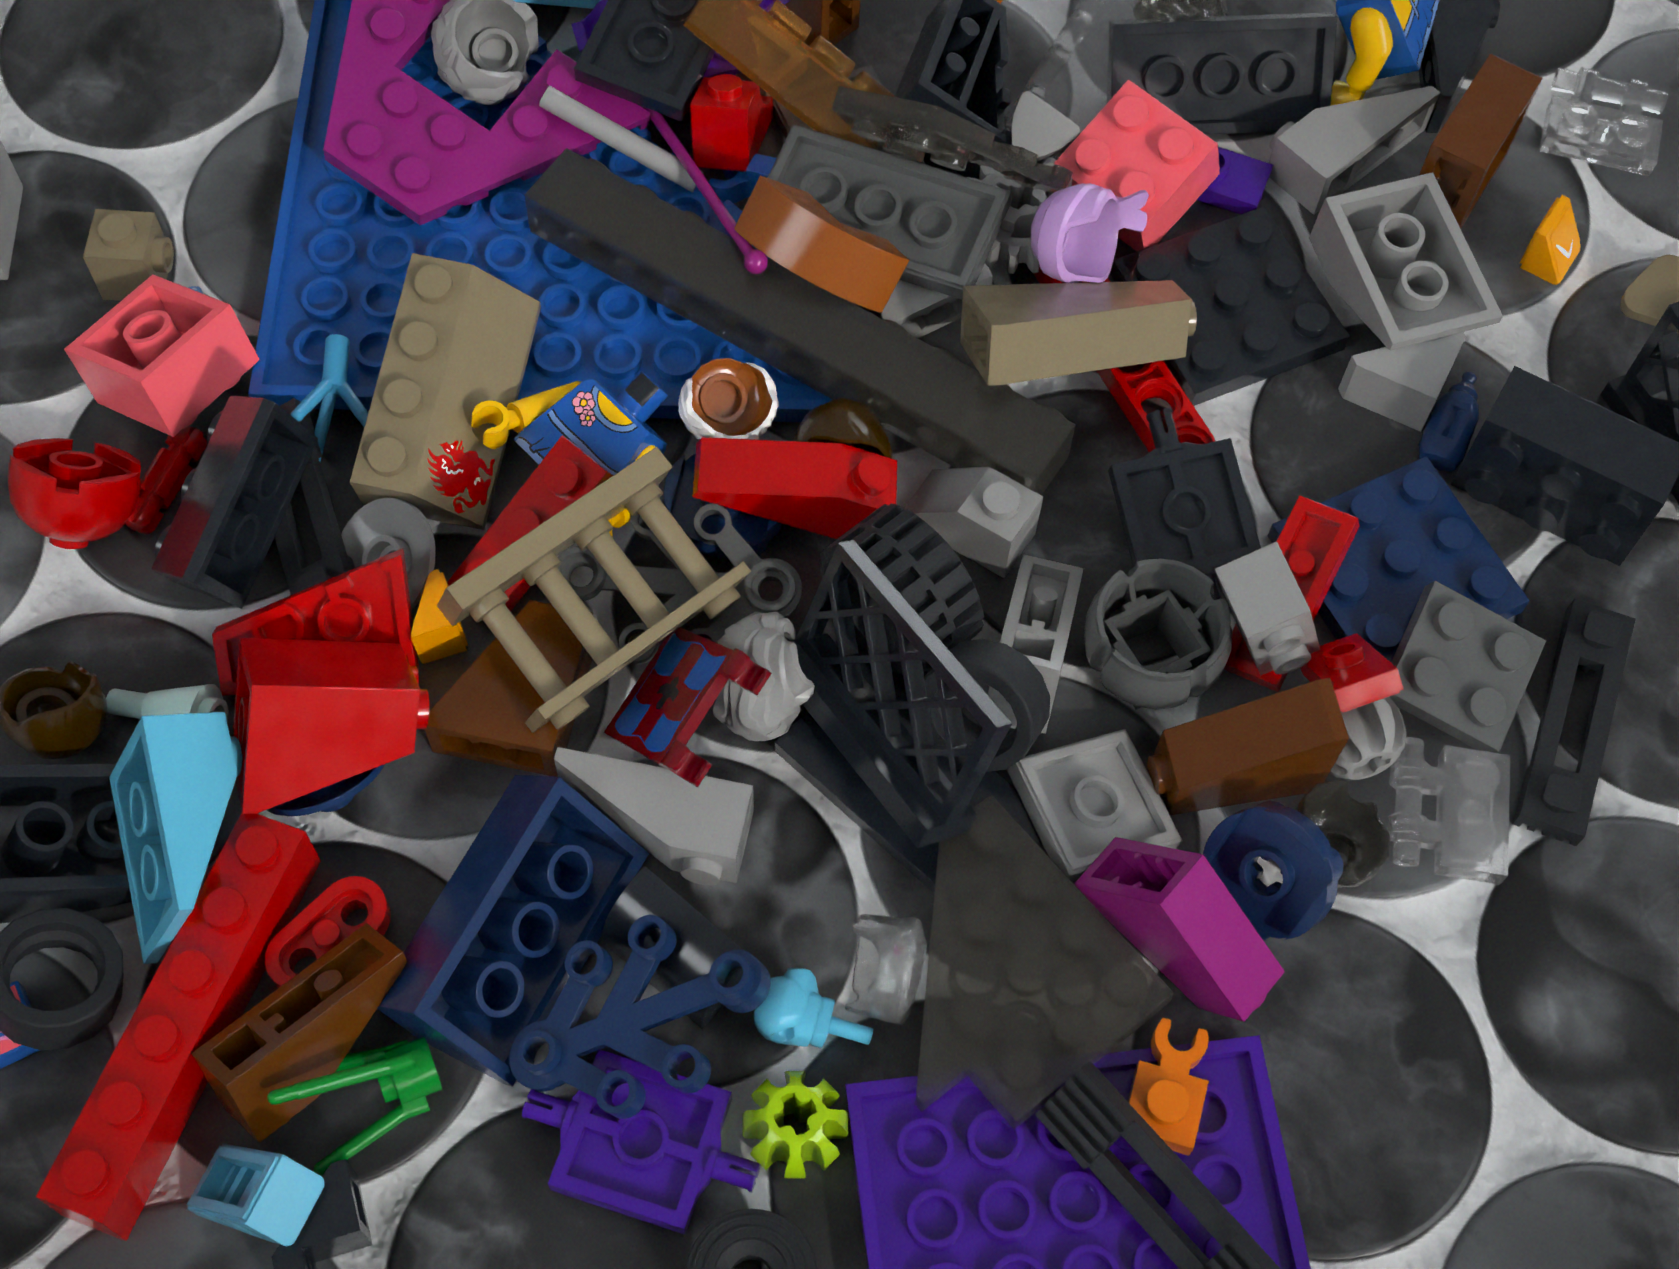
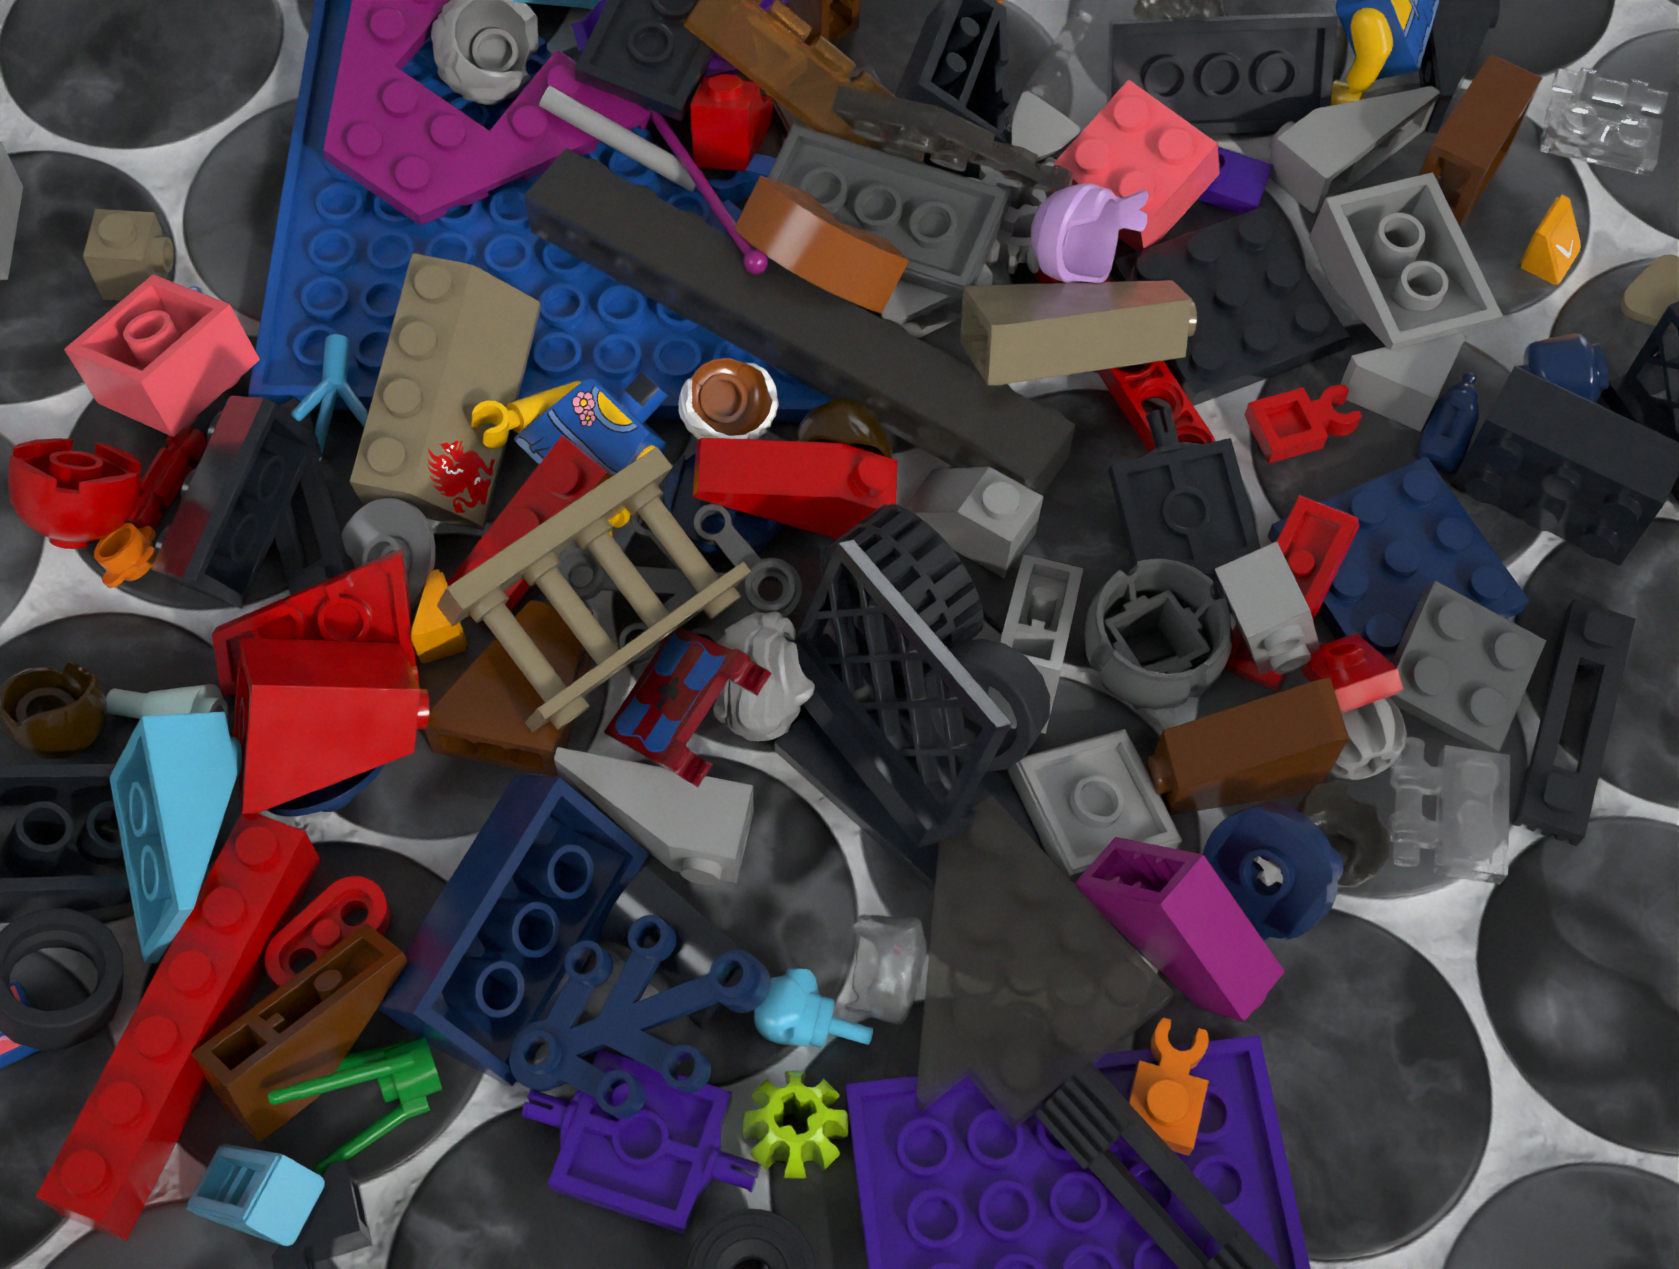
(125, 554): none -> orange plate
(1294, 425): none -> red plate
(1569, 363): none -> dark blue head

